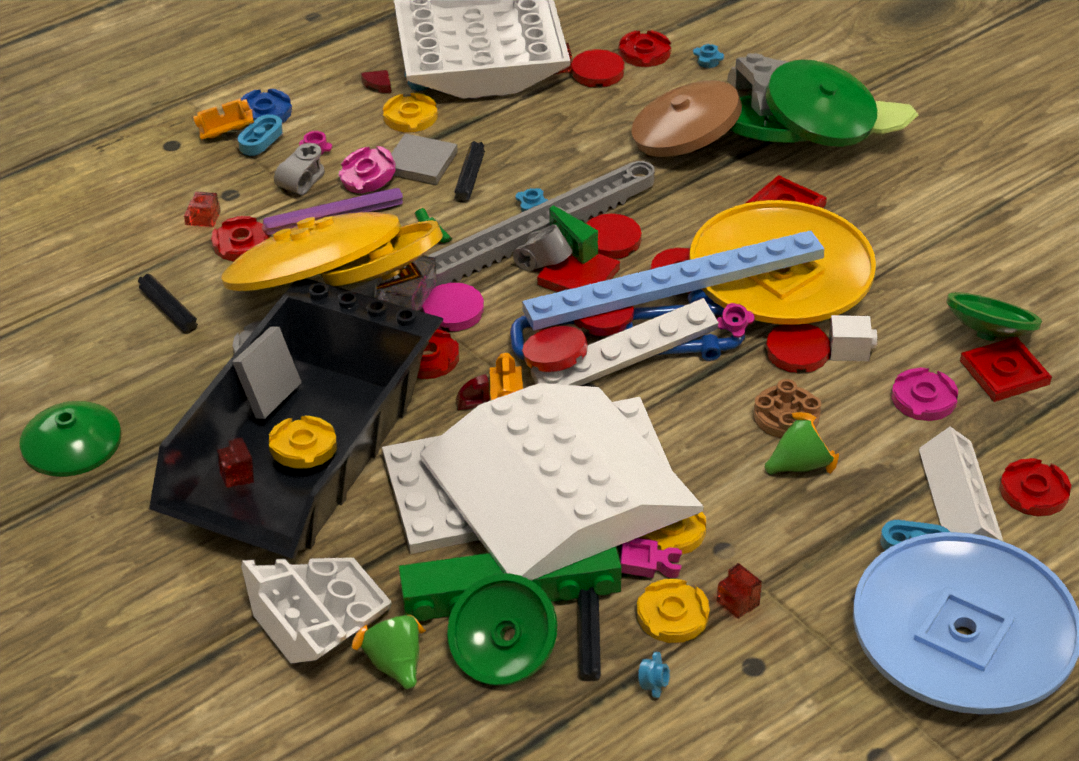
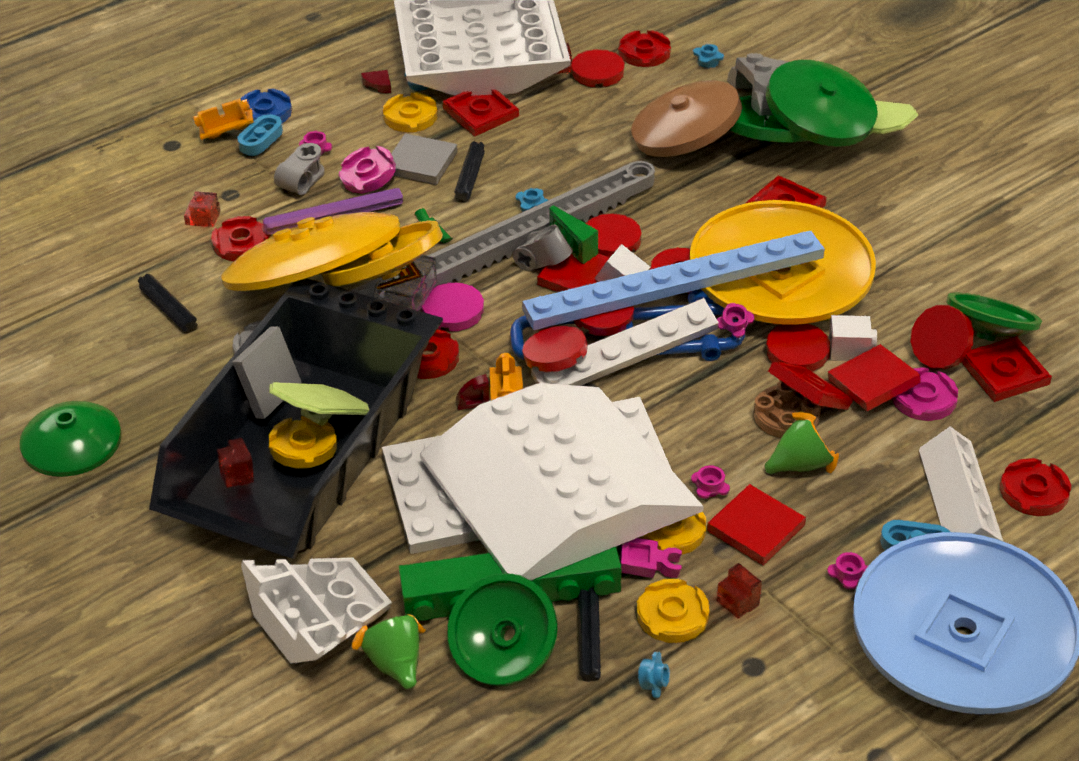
(318, 400): none -> yellowish green shield
(480, 112): none -> red tile
(621, 264): none -> white brick
(710, 482): none -> dark pink plate
(756, 524): none -> red tile
(810, 385): none -> red tile
(848, 569): none -> dark pink plate
(874, 377): none -> red tile
(942, 337): none -> red tile

